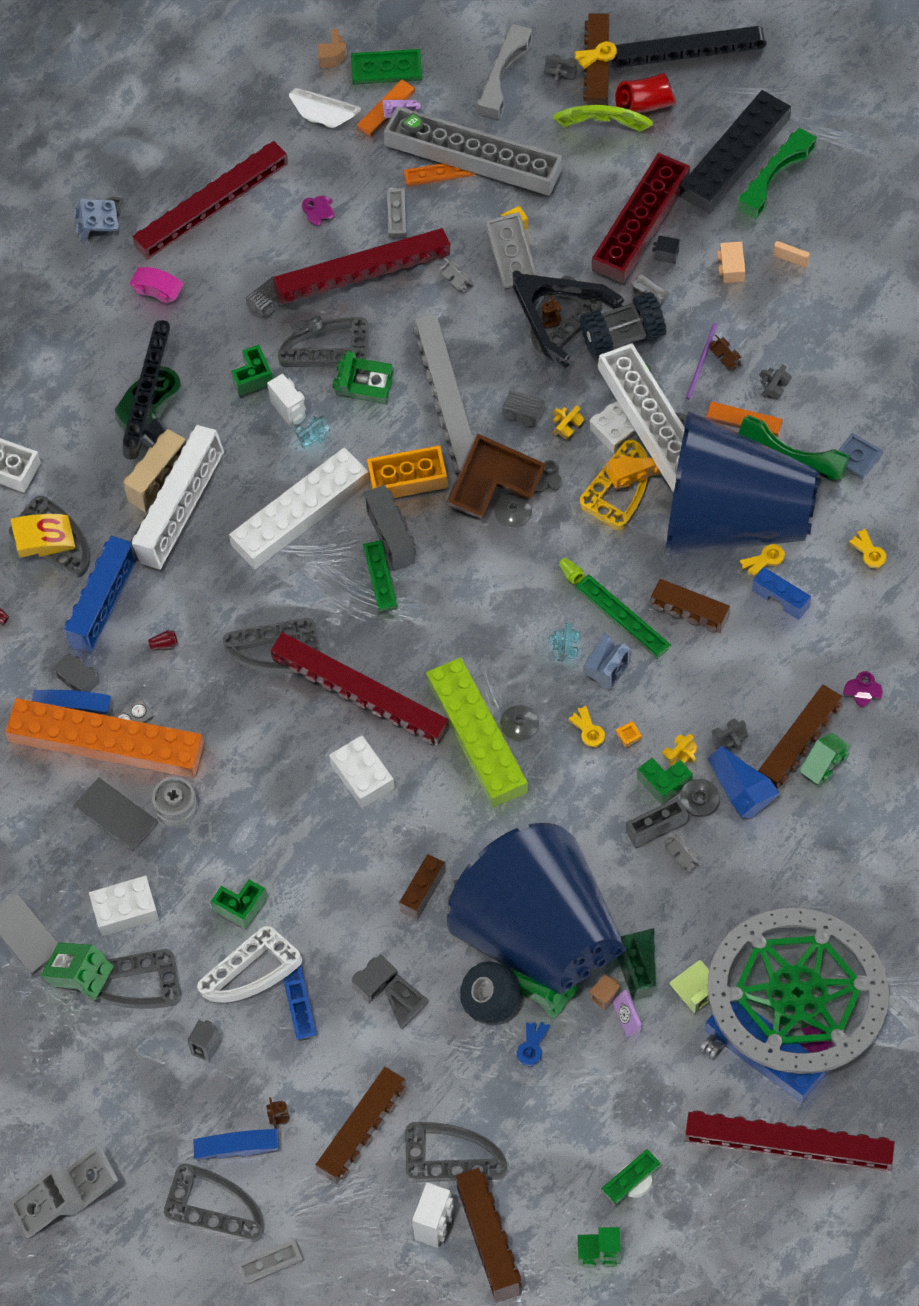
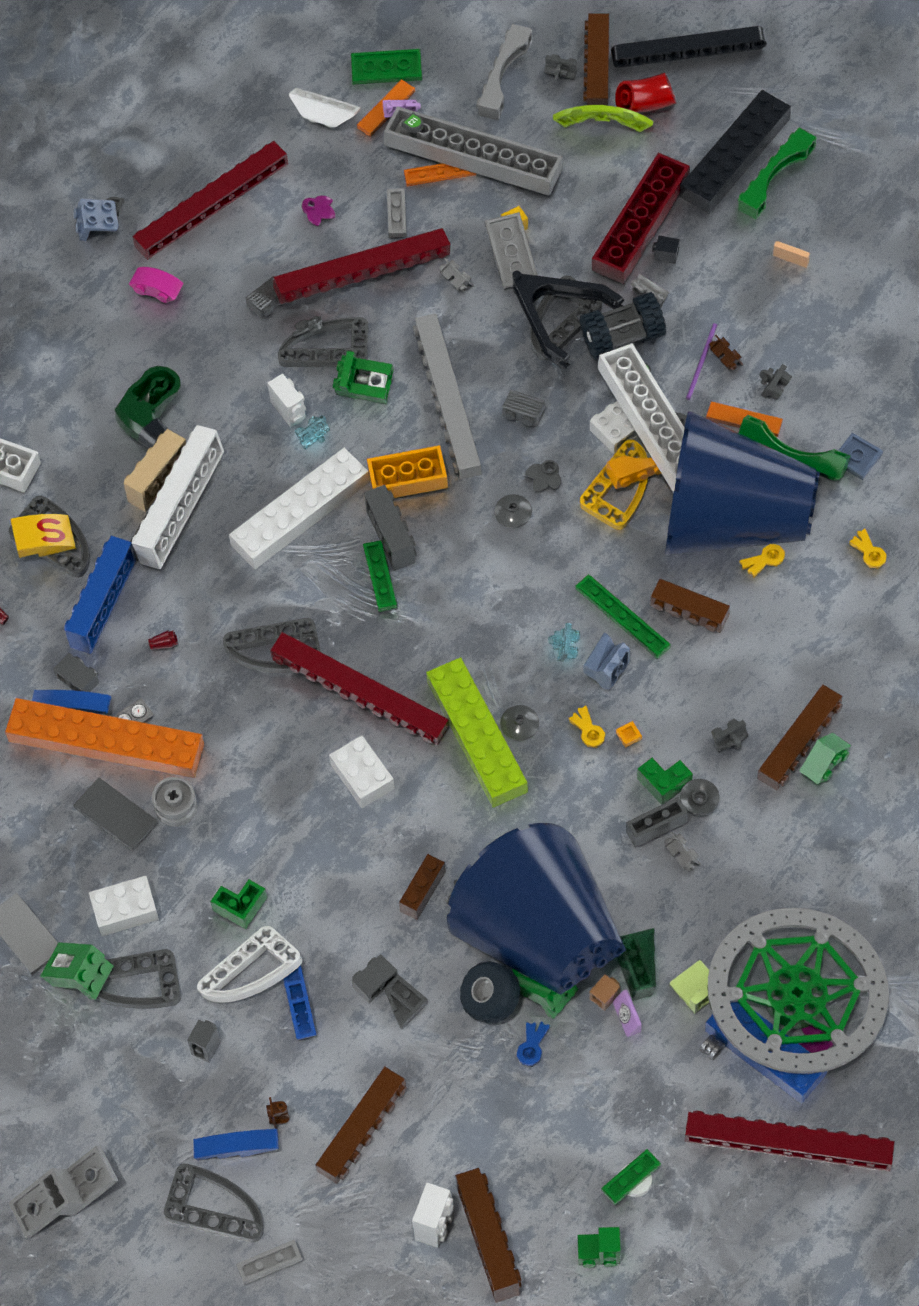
(146, 390): black beam -> none
(254, 374): green brick -> none
(332, 53): medium nougat brick -> none
(446, 1165): dark grey beam -> none
(489, 466): reddish brown piece -> none
(550, 312): reddish brown hinge -> none
(571, 571): lime cone -> none
(573, 417): yellow hips -> none
(604, 52): yellow piece -> none
(683, 751): yellow hips -> none
(732, 262): light nougat brick -> none
(743, 784): blue wedge -> none
(793, 599): blue arch -> none
(863, 691): magenta plate -> none

